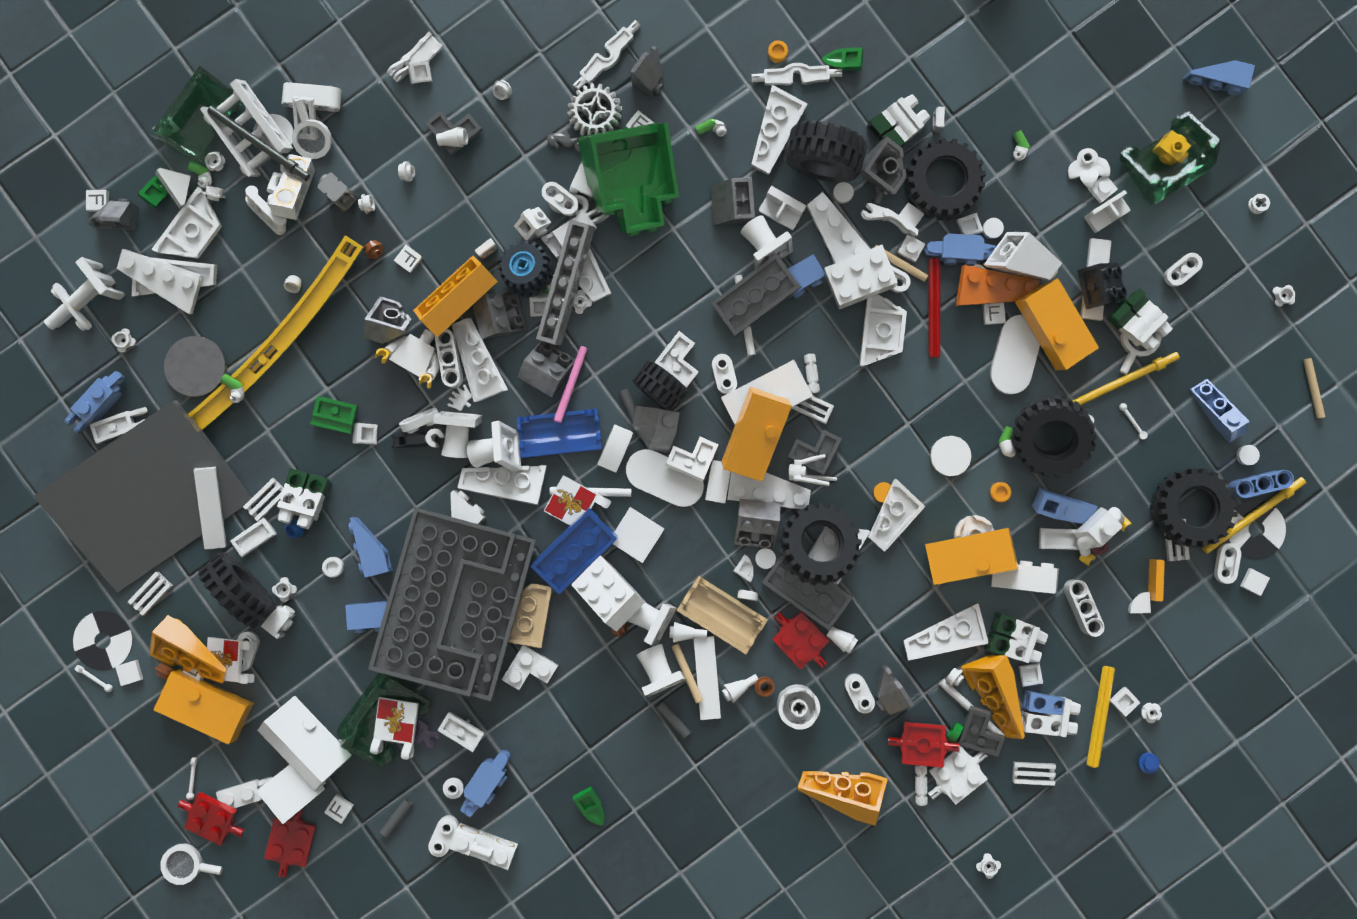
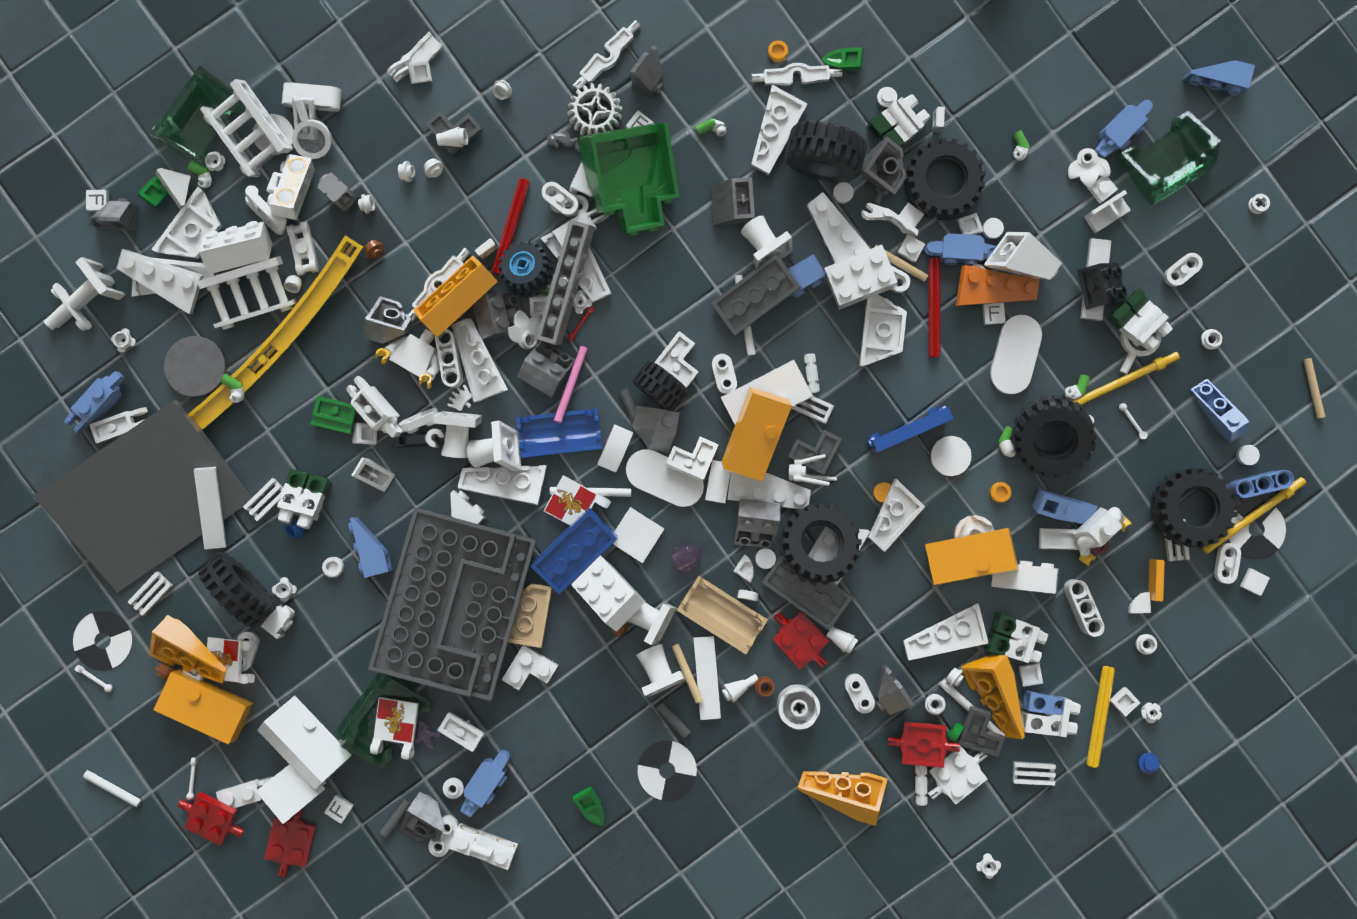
(112, 788): none -> white bar
(129, 672): white tile -> none
(184, 863): white piece -> none
(213, 193): white plate -> none
(235, 247): none -> white brick
(251, 273): none -> white fence
(253, 537): white tile -> none
(289, 164): pearl dark grey bar -> none
(302, 248): none -> white plate
(365, 615): medium blue brick -> none
(373, 474): none -> white slope
(374, 408): none -> white hinge
(408, 259): white tile -> none
(423, 819): none -> flat silver slope
(433, 168): none -> white plate
(439, 276): none -> white piece
(512, 221): none -> red axle
(523, 329): none -> white plate
(532, 224): white brick -> none
(571, 337): none -> red hinge
(682, 632): white cone -> none
(684, 774): none -> sticker
(686, 557): none -> clear purple head
(782, 208): white panel -> none
(886, 97): none -> white plate
(933, 419): none -> blue gear
(941, 704): none -> white plate
(1056, 324): light orange brick -> none
(1078, 390): none -> arm
(1122, 127): none -> medium blue hinge
(1152, 644): none -> white plate
(1172, 148): yellow brick -> none
(1217, 339): none -> white plate
(1289, 295): white plate -> none

